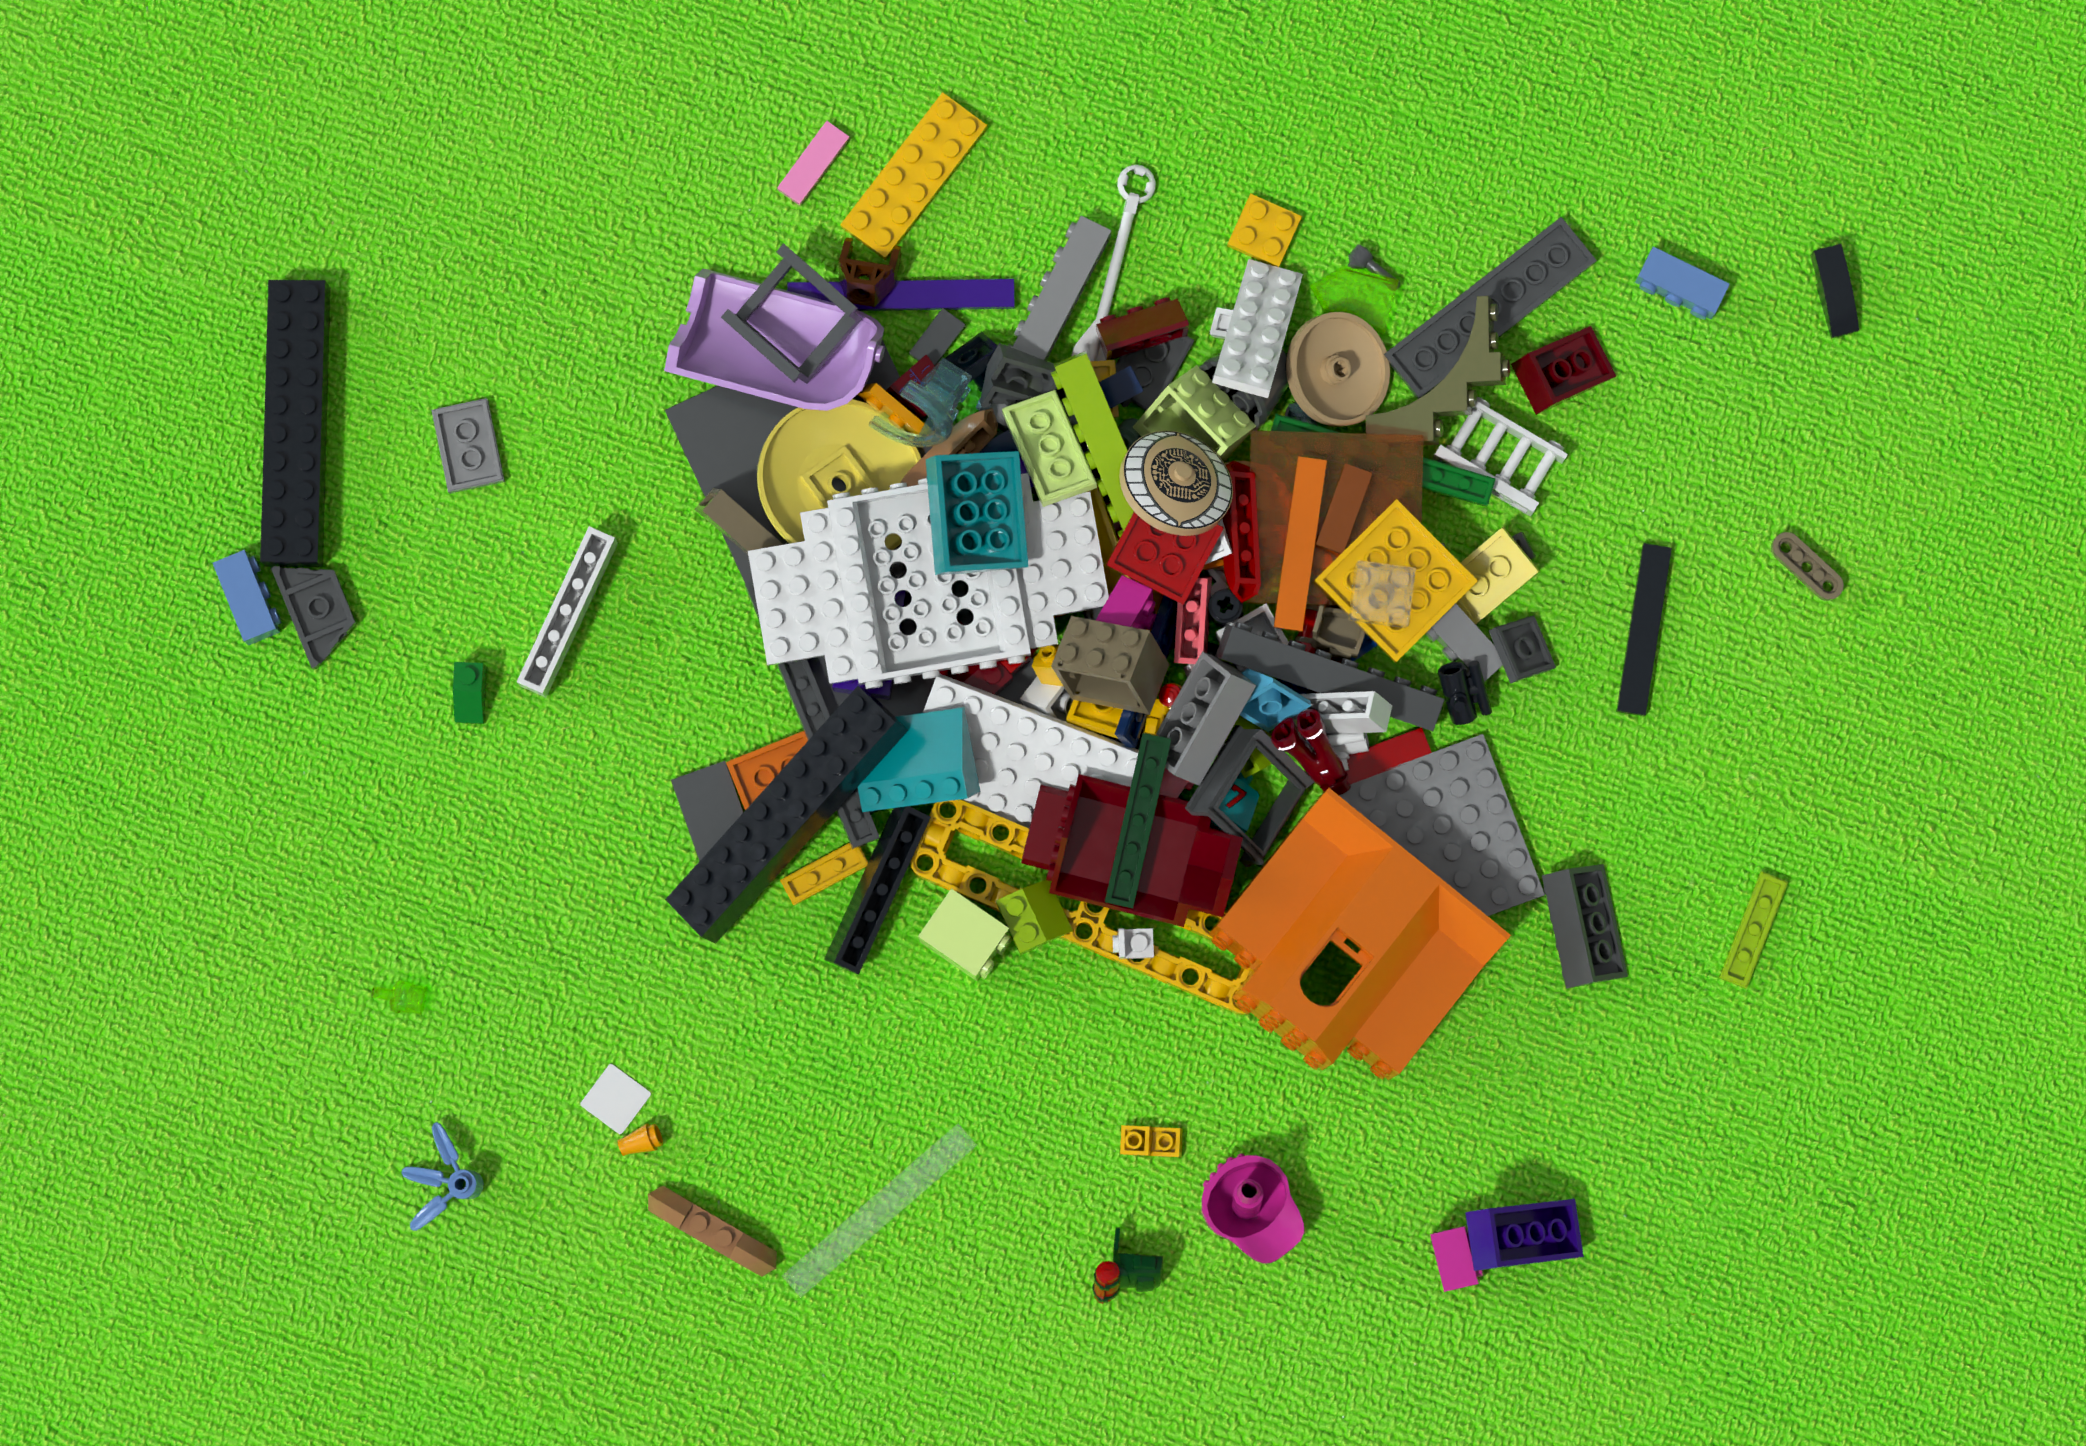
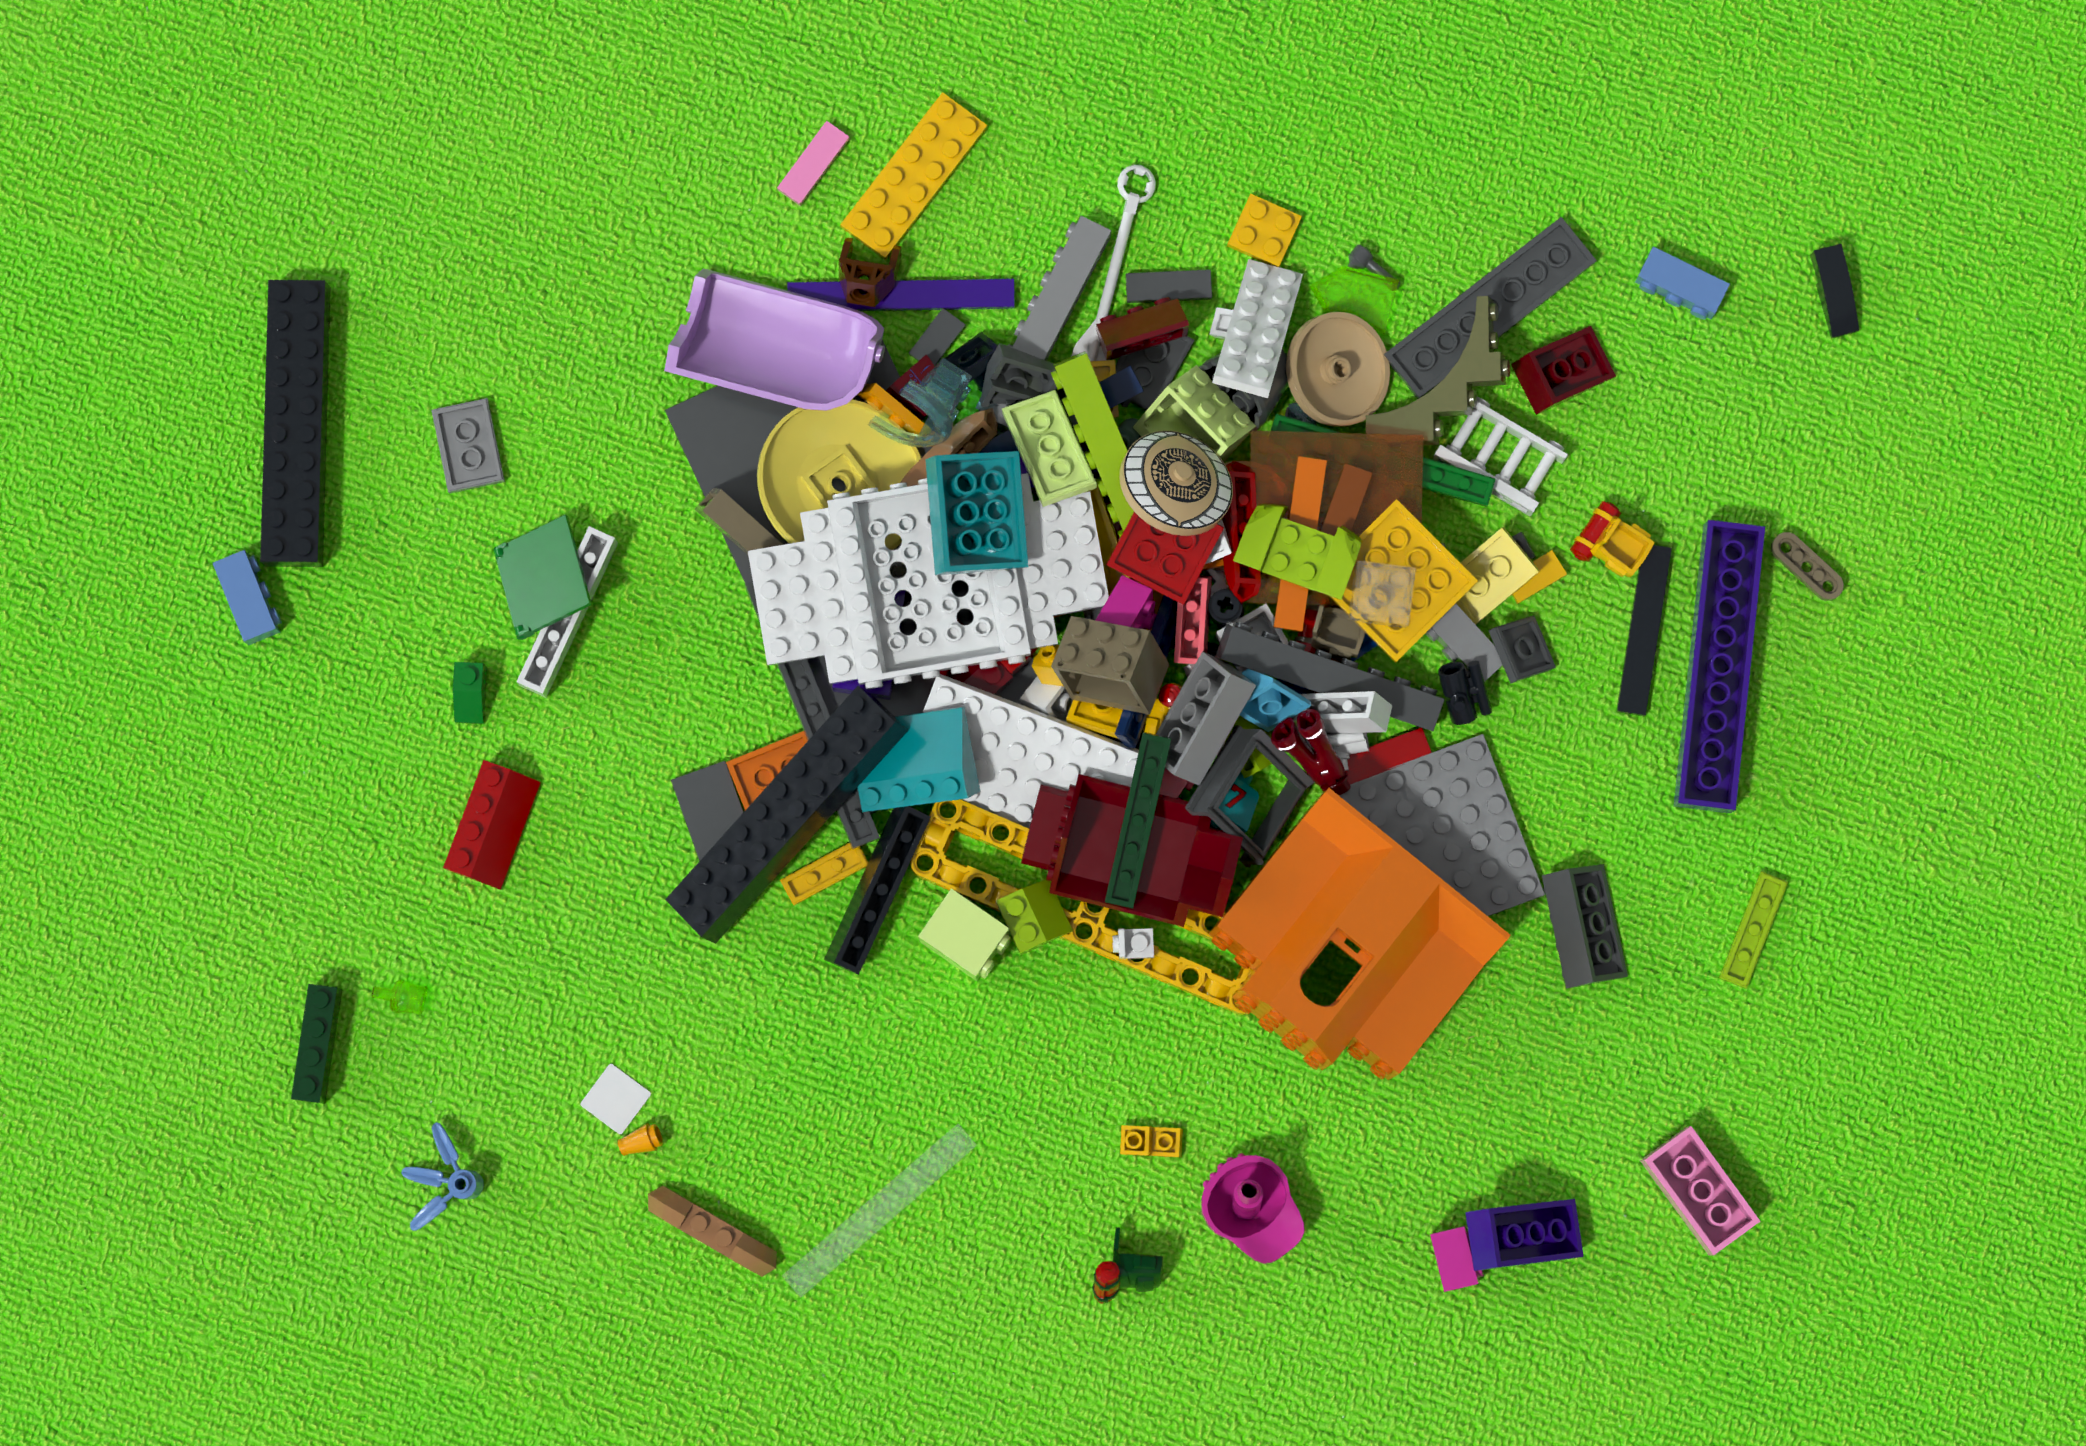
(316, 609): dark grey wing -> none
(316, 1043): none -> dark green brick
(492, 825): none -> red slope
(542, 577): none -> piece
(828, 344): dark grey piece -> none
(1172, 284): none -> dark grey tile
(1297, 551): none -> lime piece
(1550, 572): none -> yellow tile
(1613, 541): none -> yellow piece
(1700, 1191): none -> bright pink brick
(1719, 666): none -> dark purple brick

